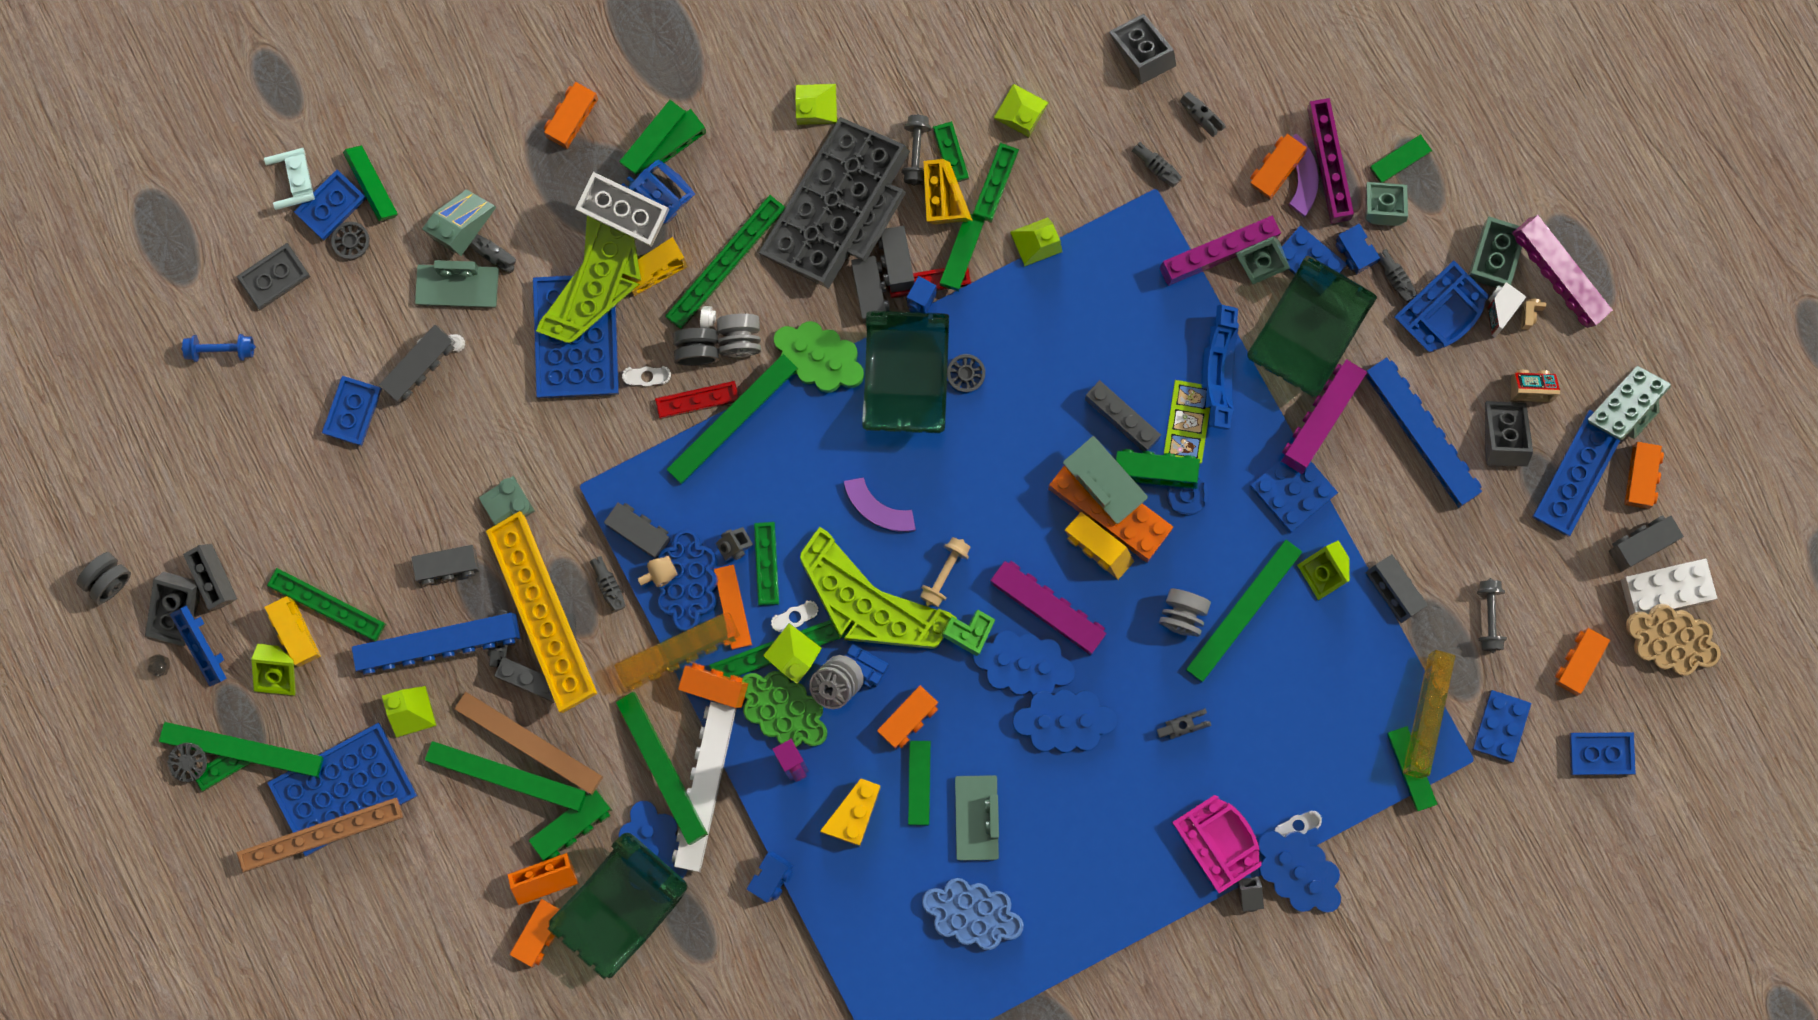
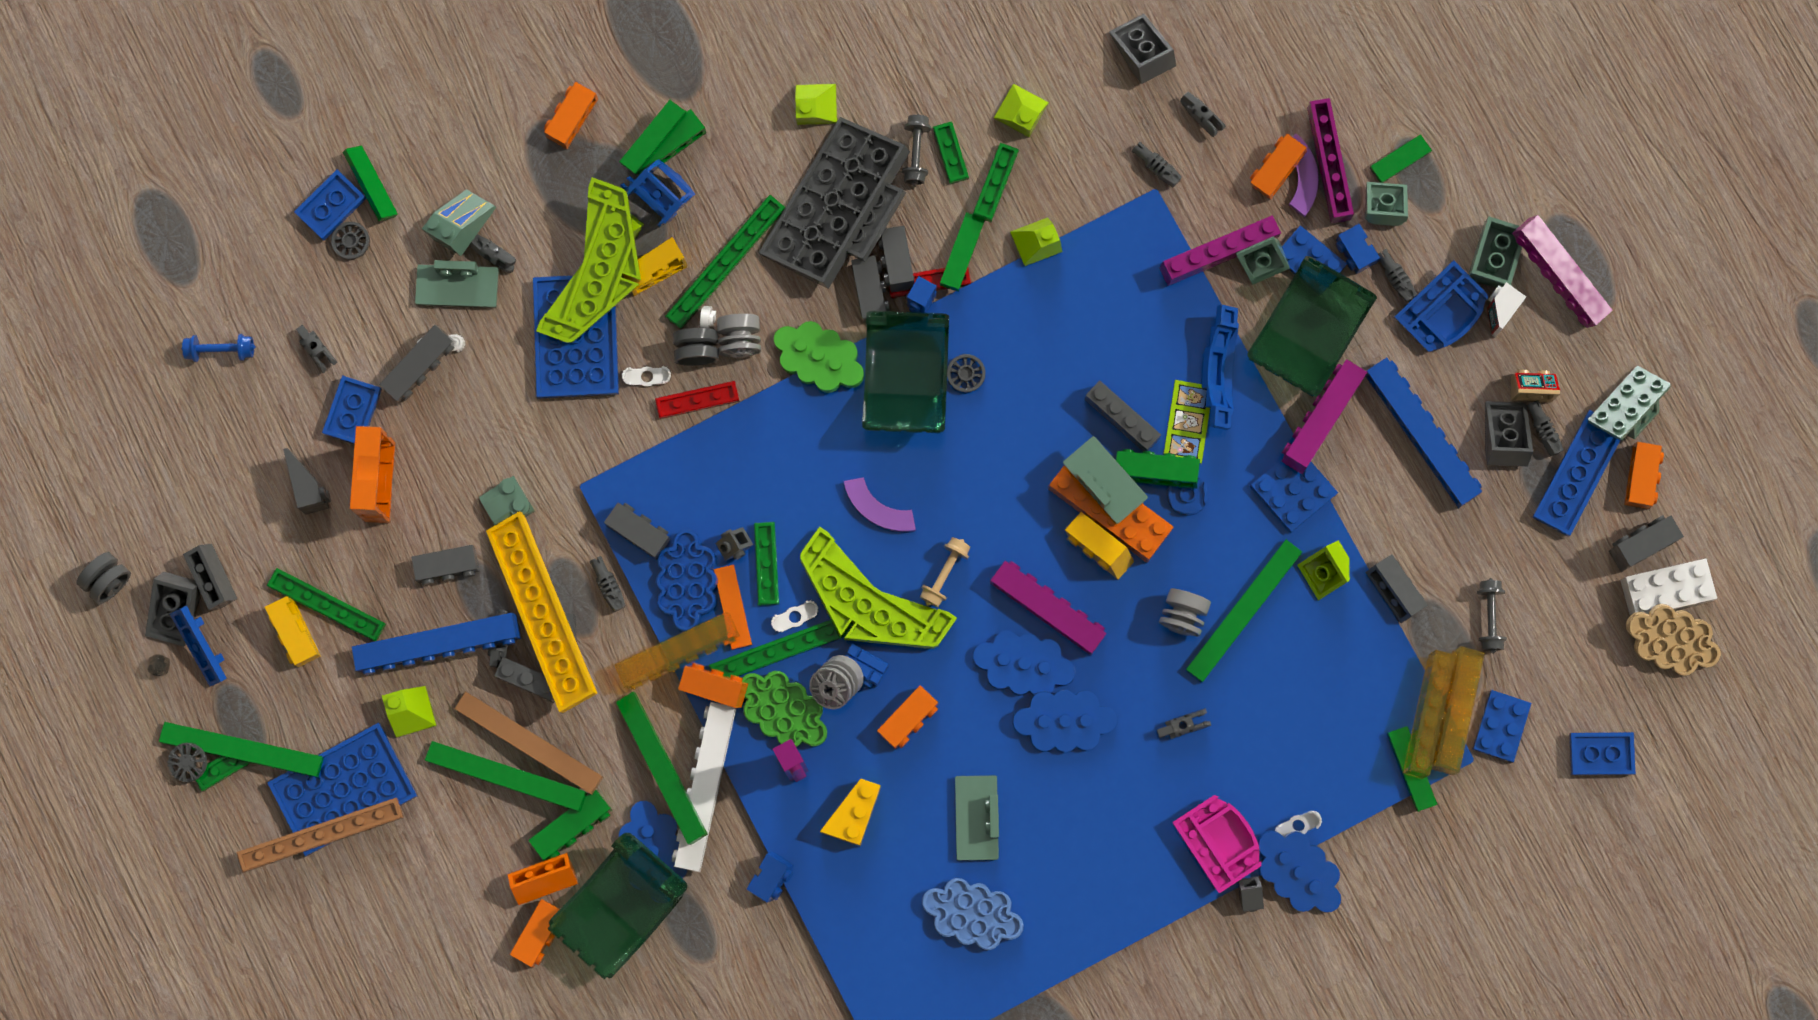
(272, 670): lime slope -> none
(273, 276): dark grey tile -> none
(298, 177): light aqua plate -> none
(308, 492): none -> dark grey slope
(309, 341): none -> dark grey hinge
(372, 474): none -> orange tile
(622, 209): white brick -> none
(660, 572): tan piece -> none
(732, 418): green tile -> none
(792, 653): lime slope -> none
(919, 783): green tile -> none
(943, 194): yellow wedge -> none
(970, 636): bright green plate -> none
(1458, 710): none -> clear yellow brick
(1528, 315): tan bracket -> none
(1544, 428): none -> dark grey hinge
(1581, 661): orange brick -> none

